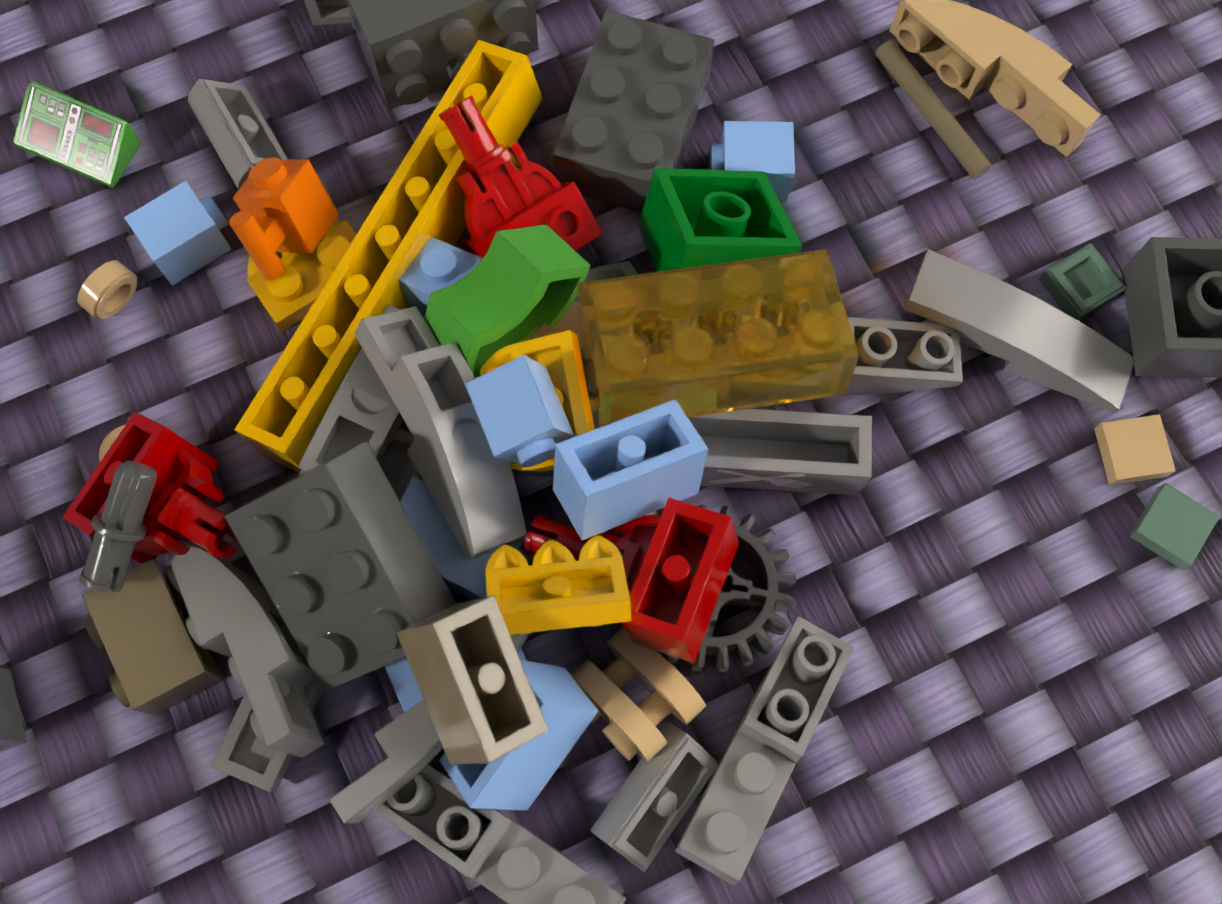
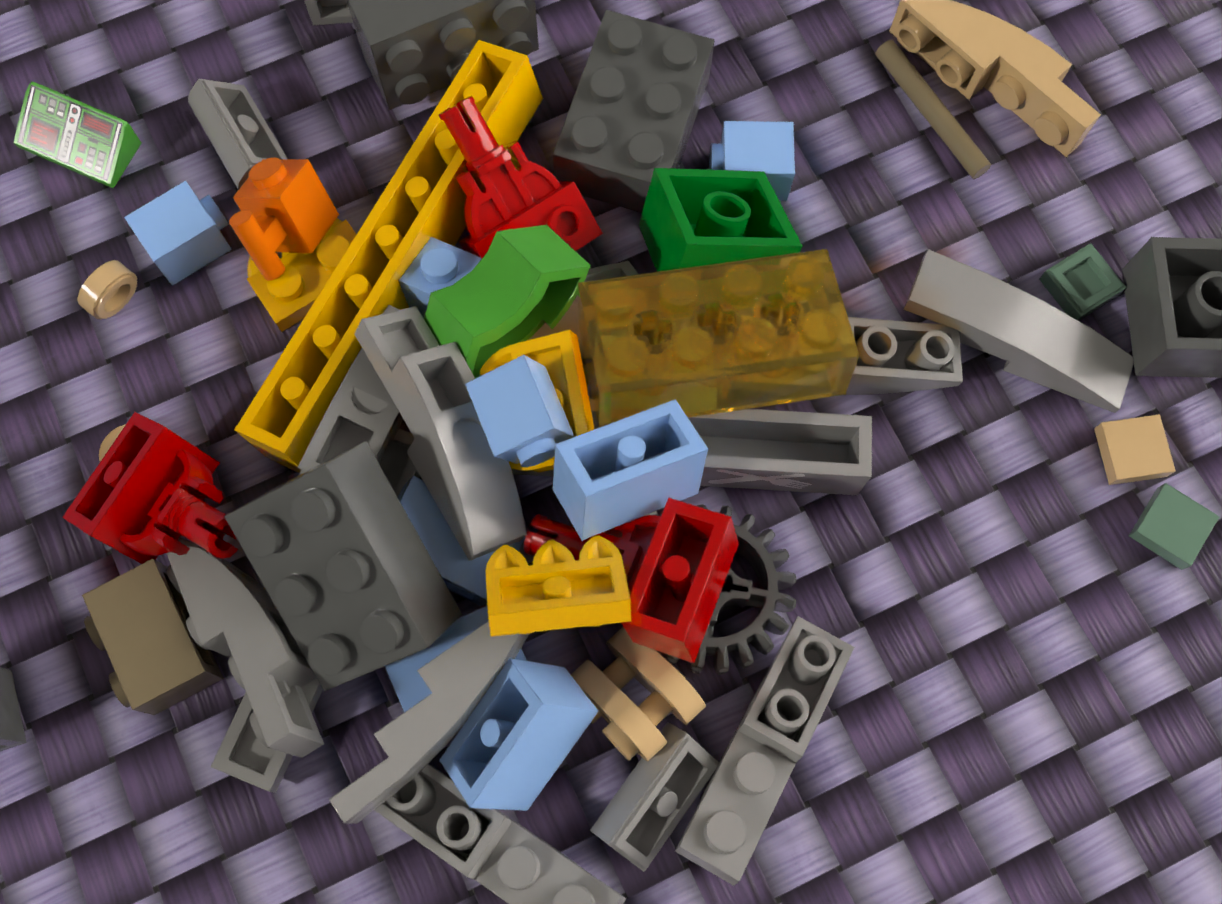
(119, 527): dark grey axle -> none
(472, 682): dark tan brick -> none

